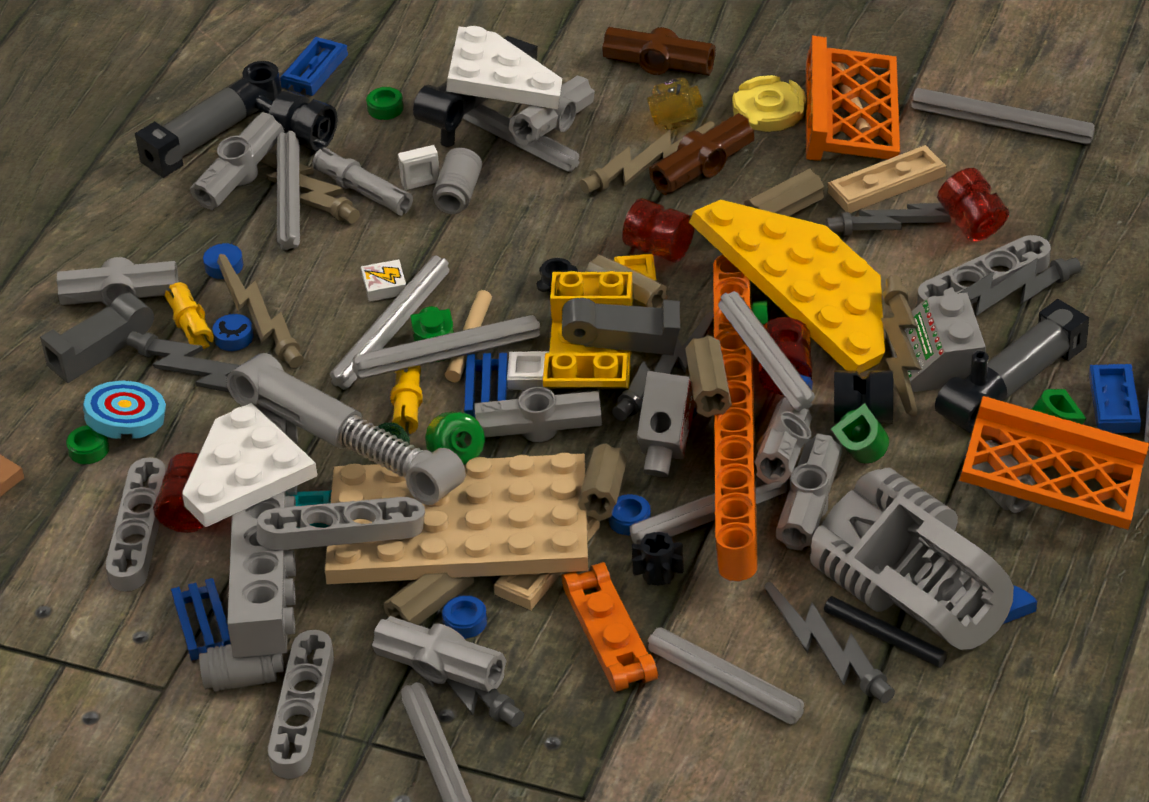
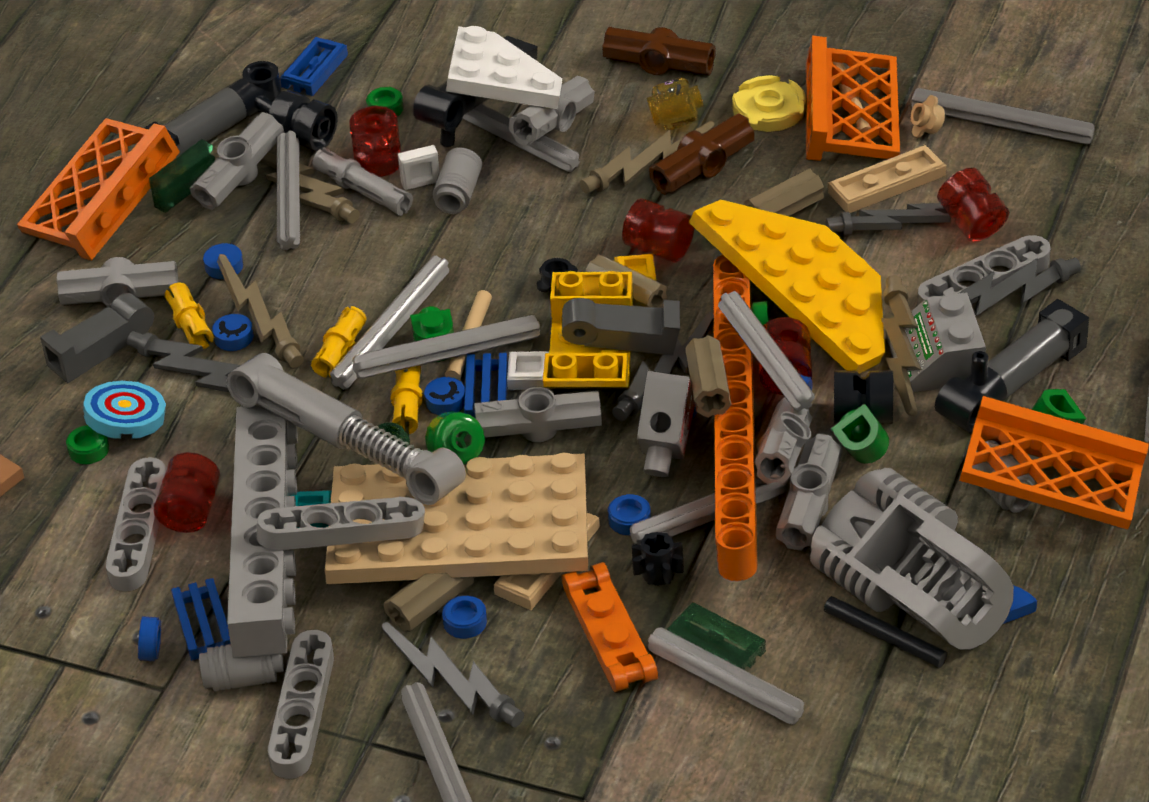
(112, 198): none -> orange fence
(149, 639): none -> blue tile
(174, 180): none -> clear green tile
(243, 465): white plate -> none
(338, 340): none -> yellow pin
(376, 139): none -> clear red wheel
(383, 280): white tile -> none
(439, 653): light grey piece -> none
(444, 395): none -> blue tile
(602, 481): dark tan axle -> none
(714, 641): none -> clear green tile
(872, 680): dark grey piece -> none
(927, 117): none -> tan plate
(1114, 398): blue plate -> none

